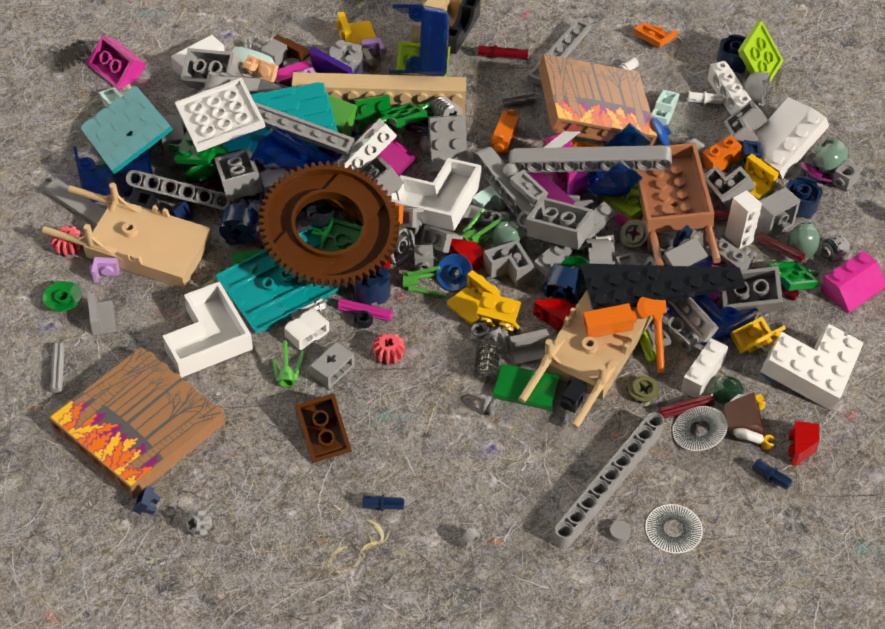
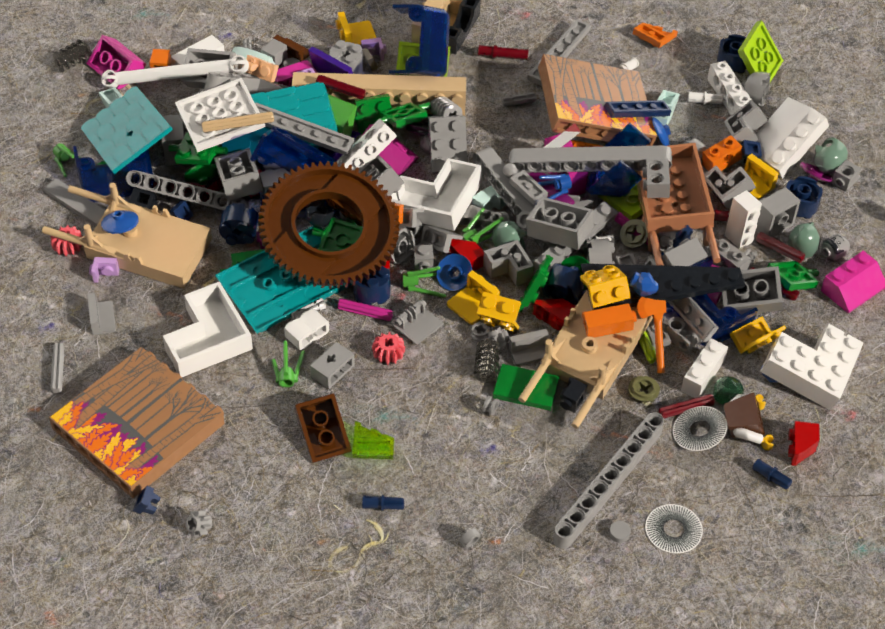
(62, 154): none -> bright green plant
(62, 296): green dish -> none
(119, 222): none -> blue dish
(160, 58): none -> orange brick
(174, 72): none -> white piece
(239, 121): none -> tan axle
(341, 87): none -> dark red axle
(363, 319): black plate -> none
(371, 444): none -> clear neon green wing
(416, 322): none -> light grey hinge
(505, 132): orange brick -> none
(538, 280): none -> green plate
(560, 182): none -> blue plant
(606, 285): none -> yellow bracket
(643, 284): none -> blue rock
(650, 108): none -> dark blue tile
(657, 178): none -> light grey brick

